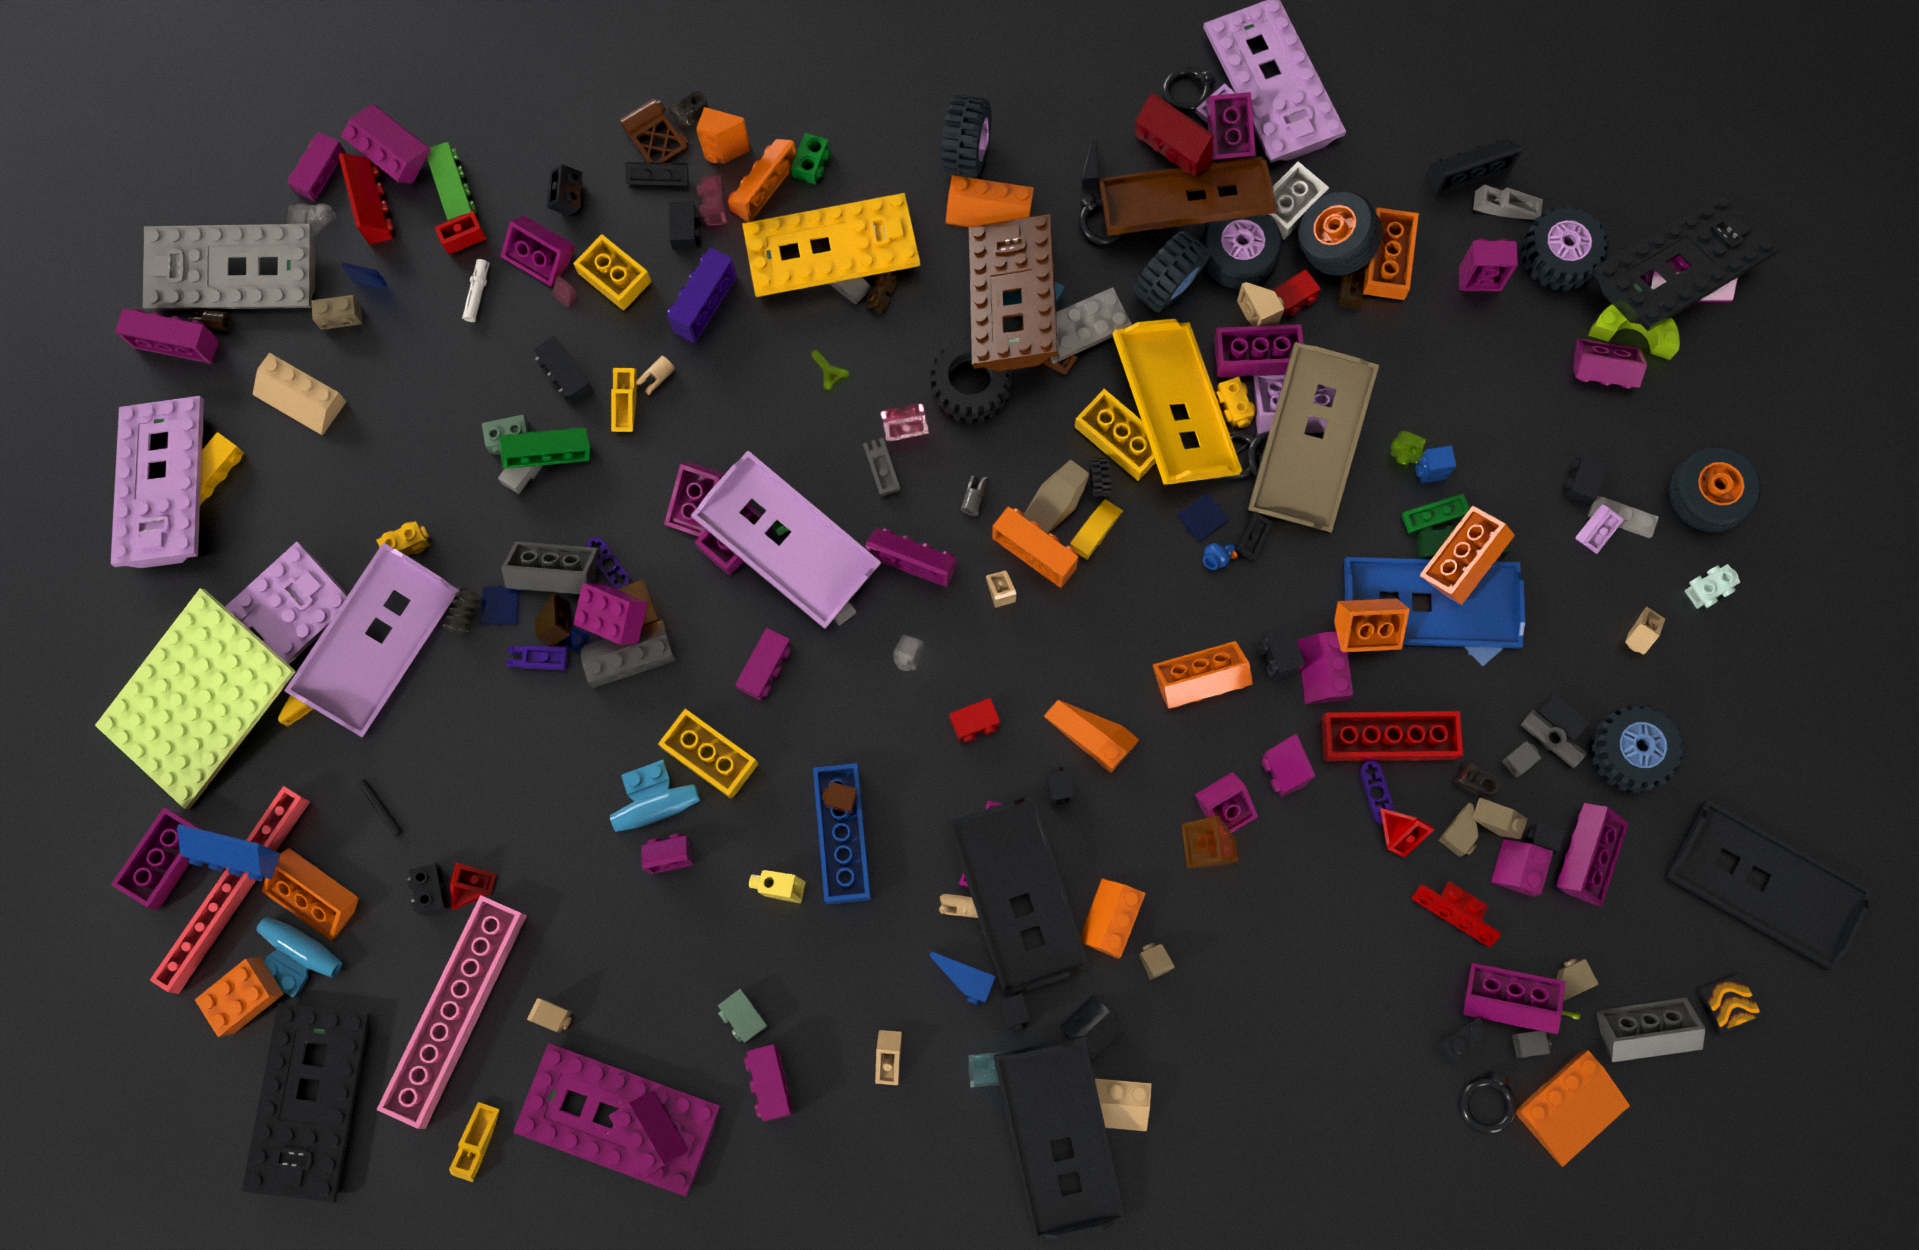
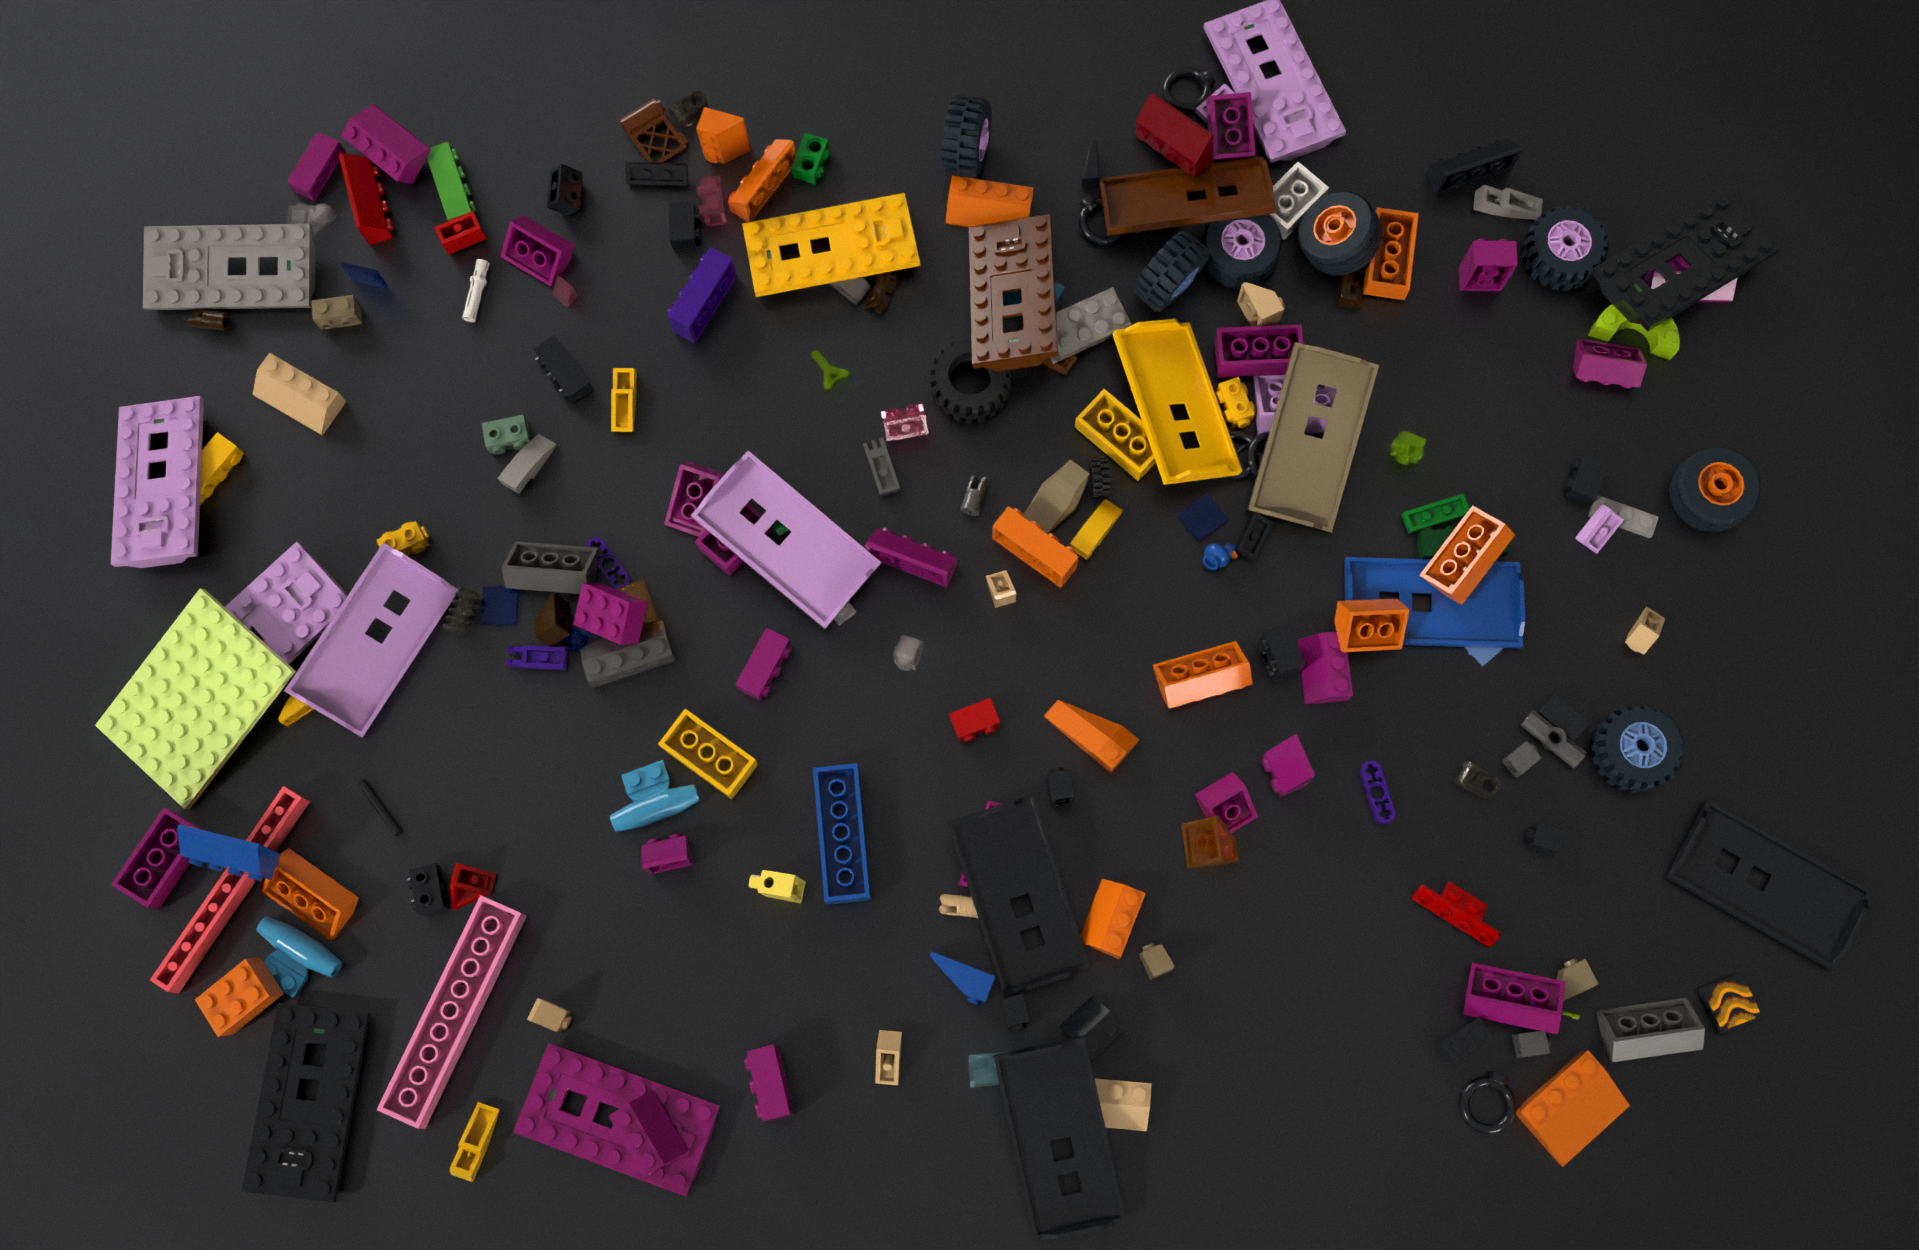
(167, 335): magenta brick -> none
(544, 448): green brick -> none
(612, 272): yellow brick -> none
(658, 371): tan hinge -> none
(742, 1016): sand green brick -> none
(840, 797): reddish brown brick -> none
(1297, 293): red brick -> none
(1391, 736): red brick -> none
(1403, 831): red slope -> none
(1436, 464): blue brick -> none
(1461, 832): dark tan slope -> none
(1500, 819): dark tan slope -> none
(1522, 867): magenta slope -> none
(1592, 854): magenta slope -> none
(1718, 582): light aqua brick -> none

